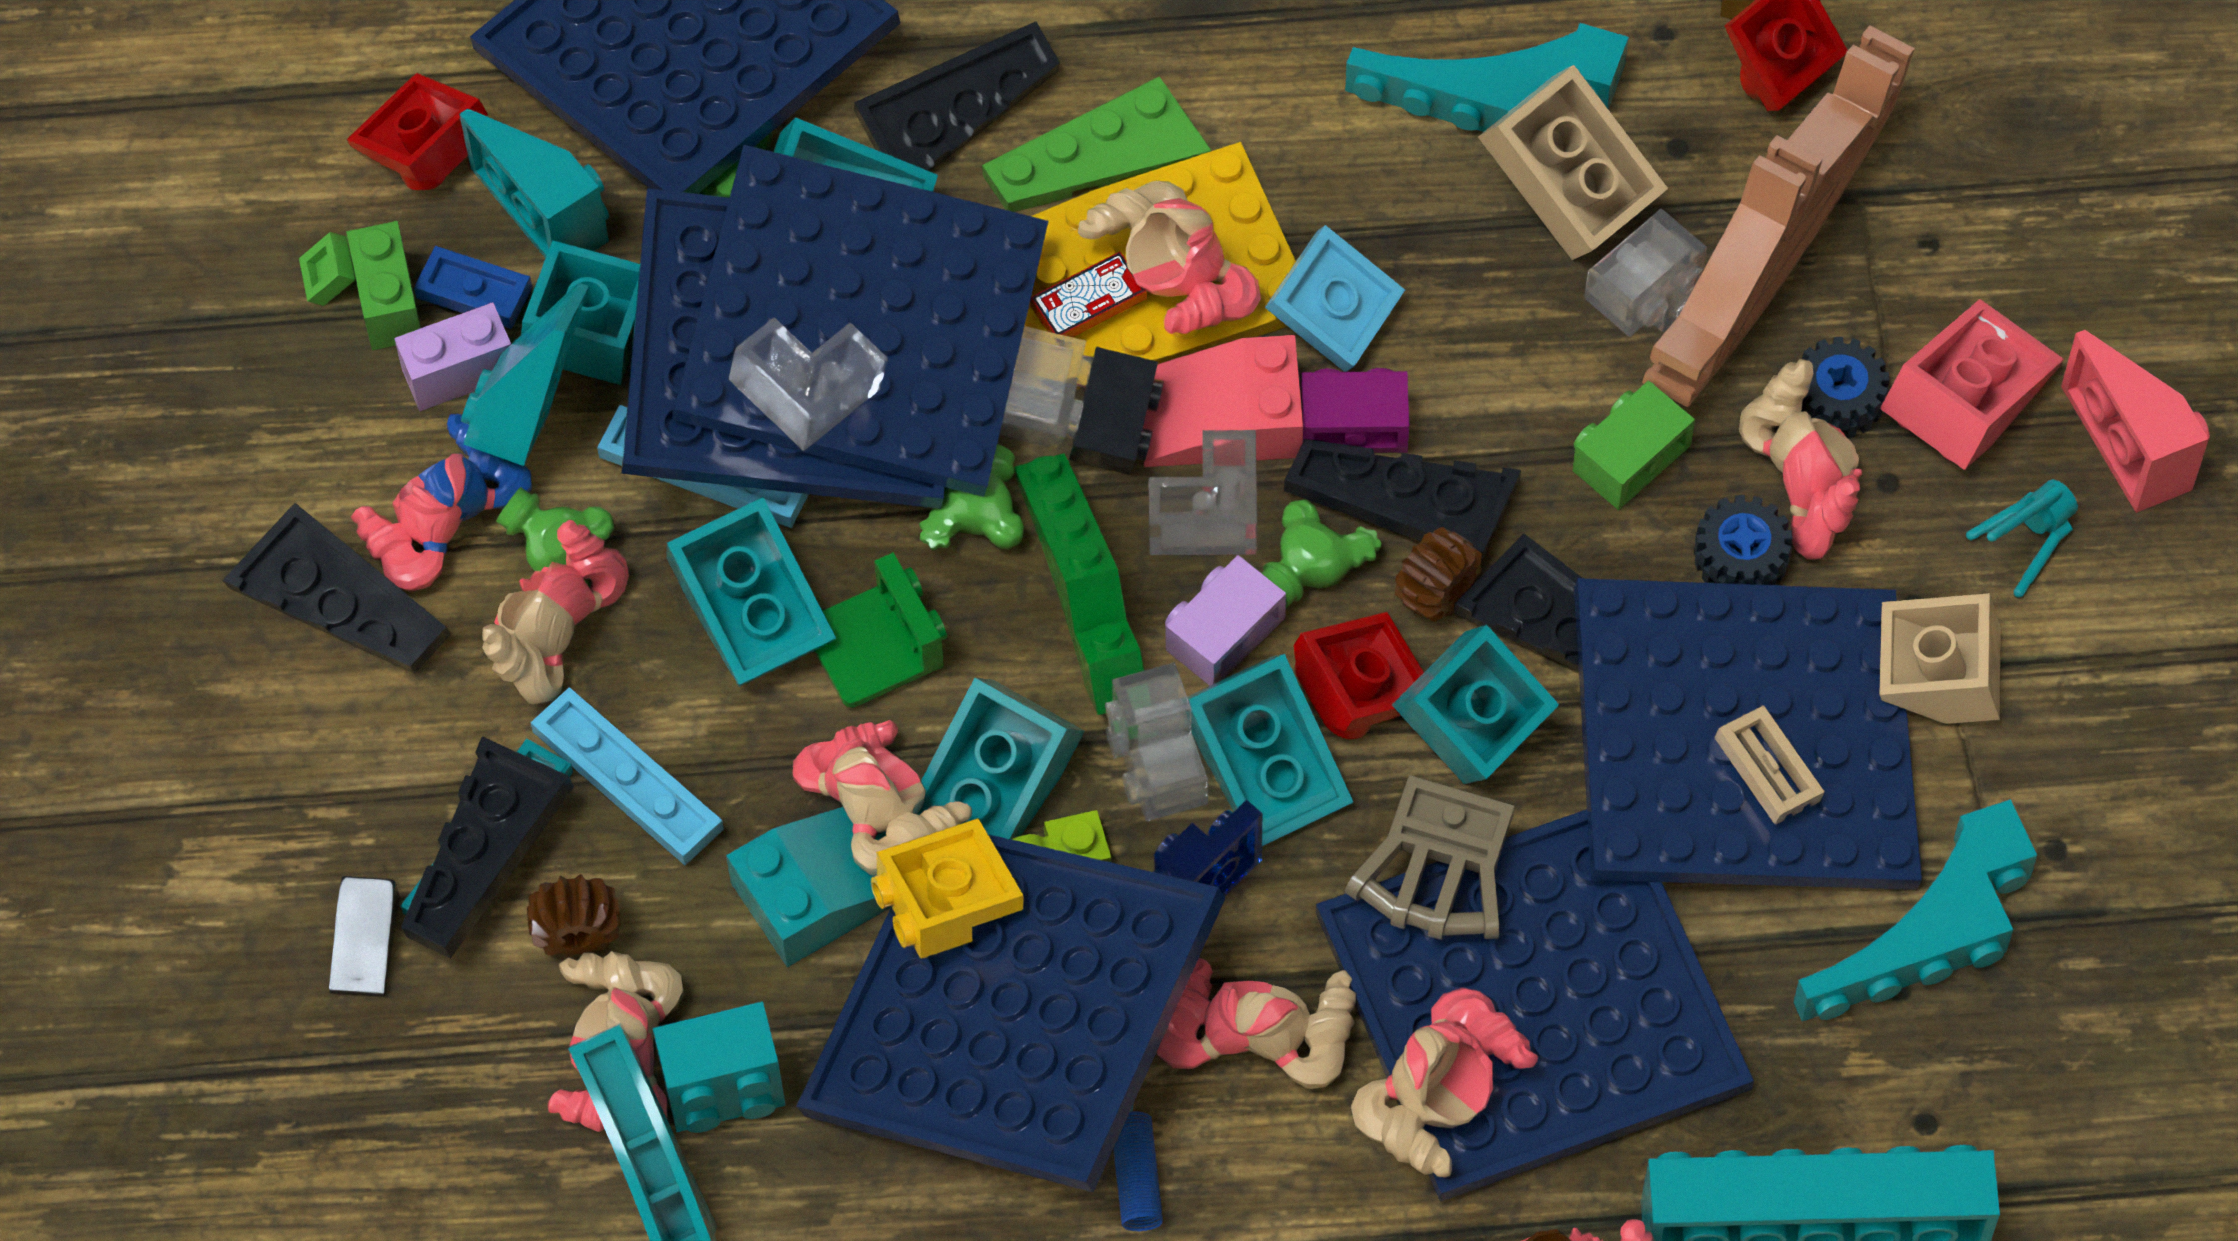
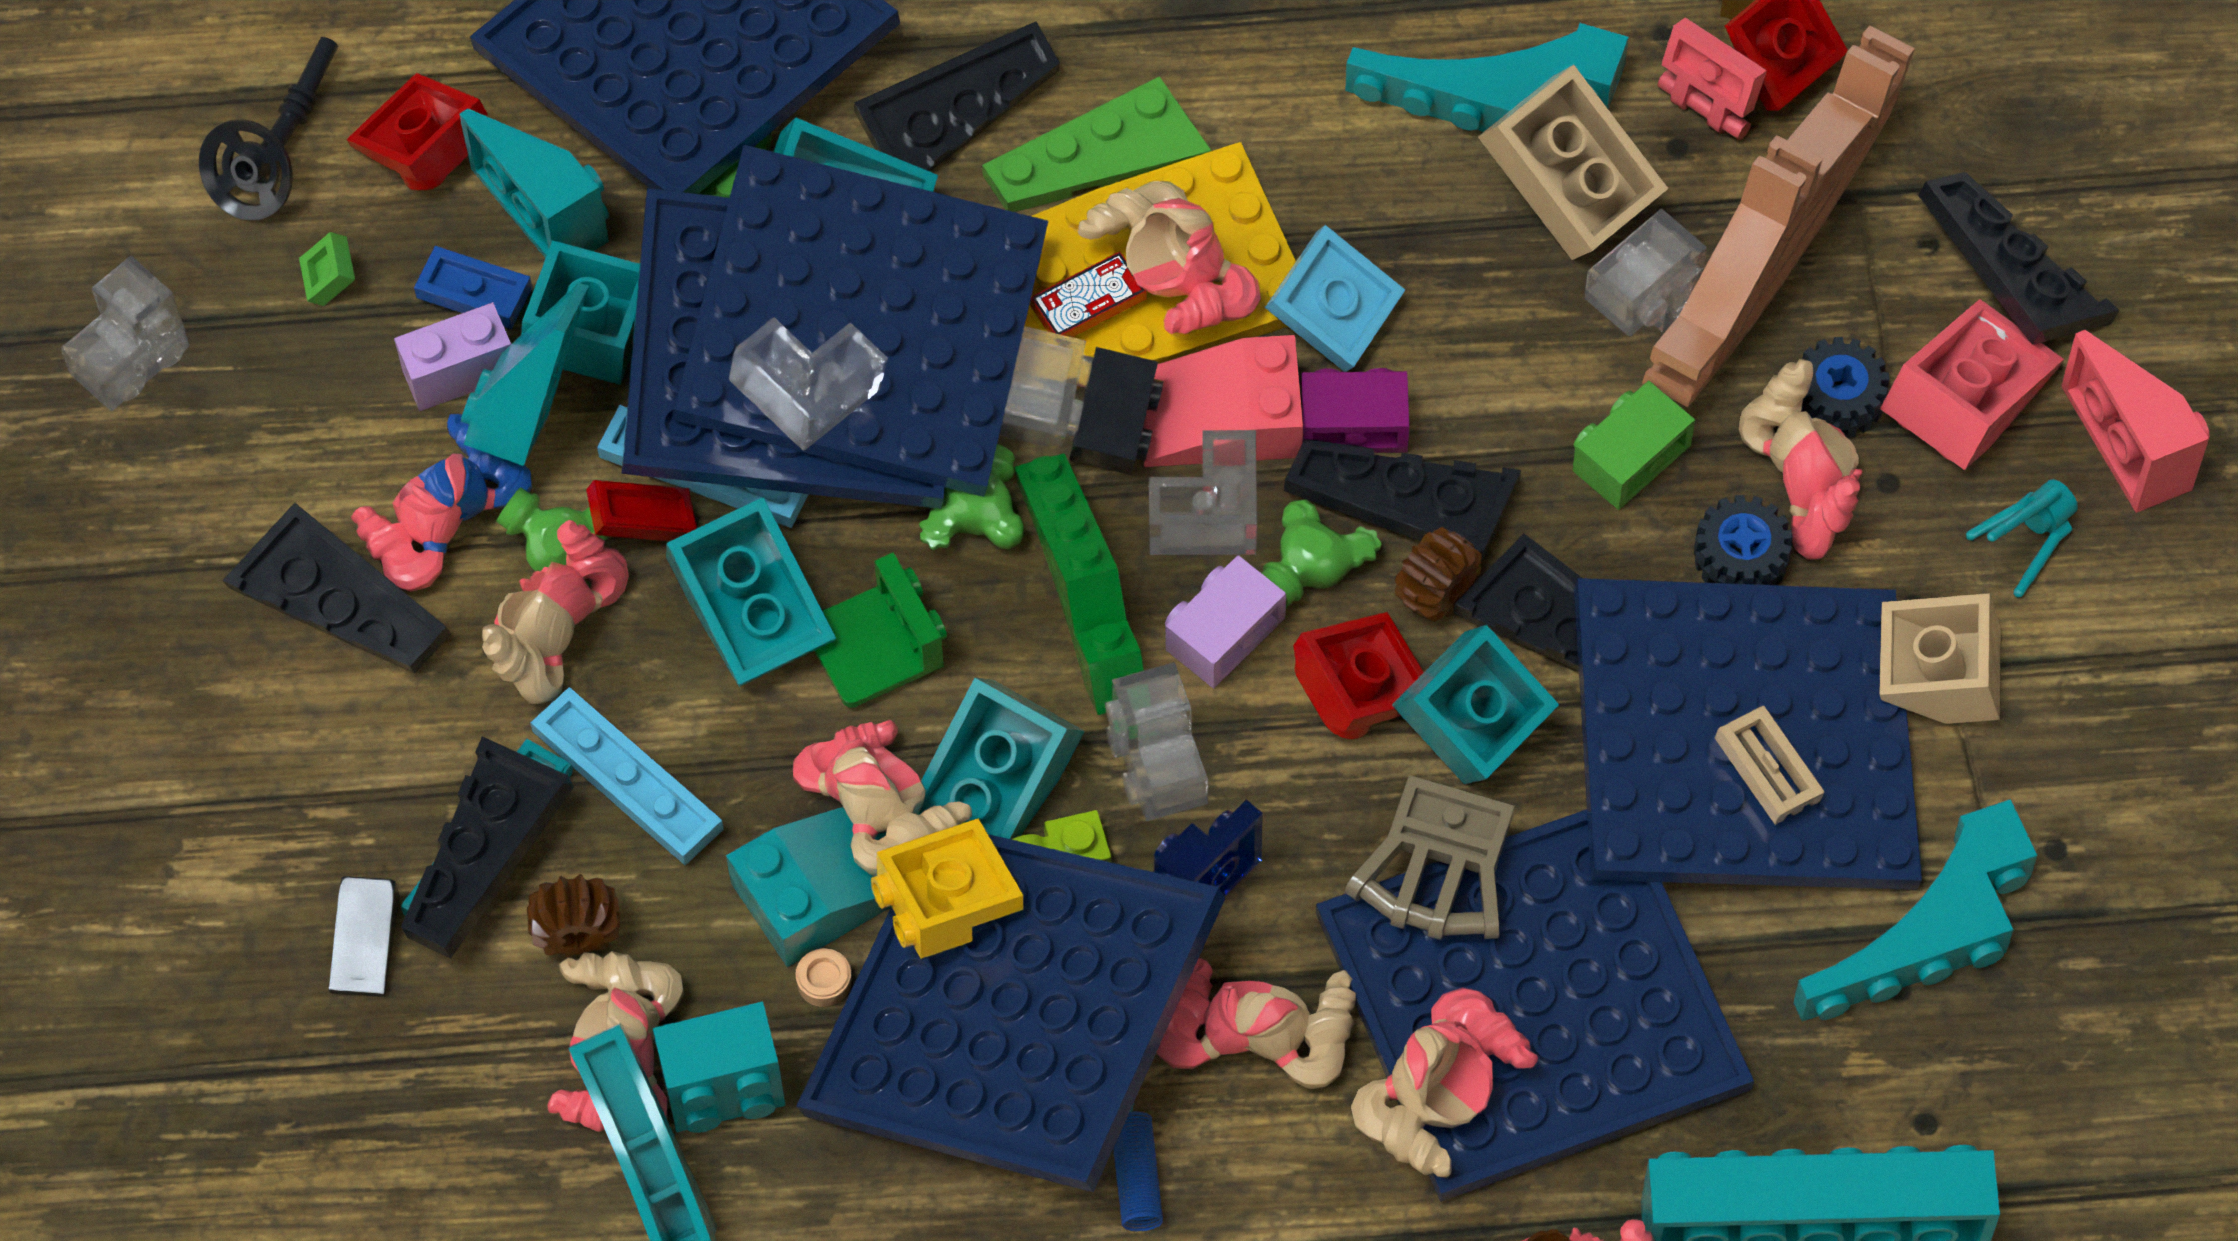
(130, 339): none -> clear brick
(260, 160): none -> black dish
(383, 283): bright green brick -> none
(640, 510): none -> red tile
(823, 977): none -> light nougat tile
(1267, 747): teal slope -> none
(1710, 78): none -> coral plate
(2013, 263): none -> black wing

